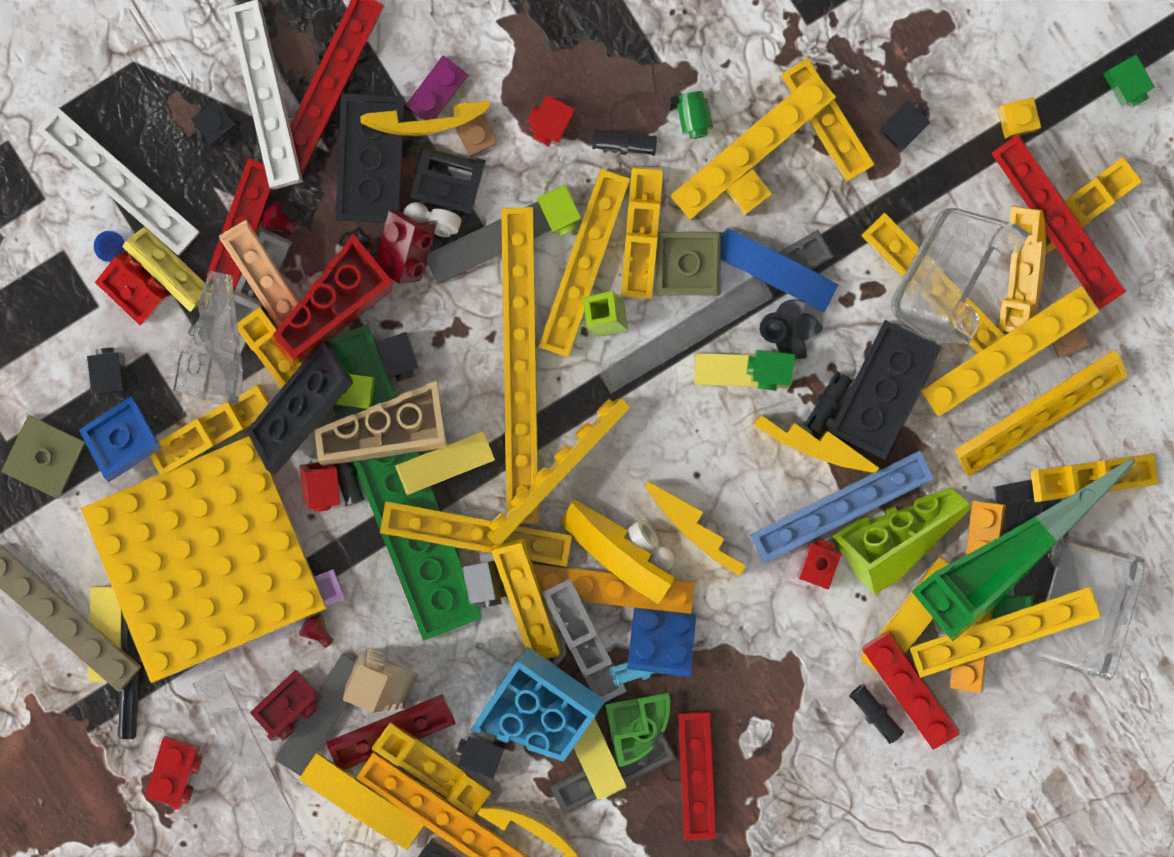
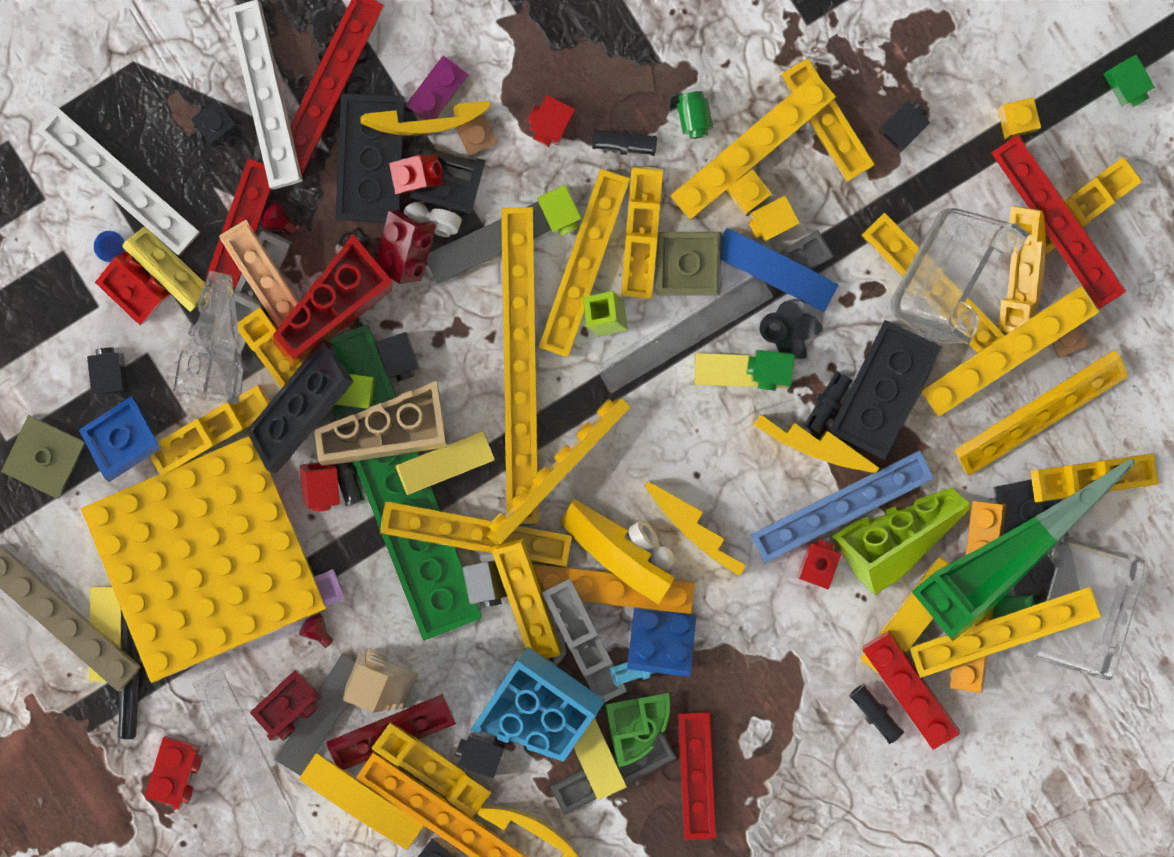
(416, 173): none -> bracket
(773, 219): none -> yellow brick

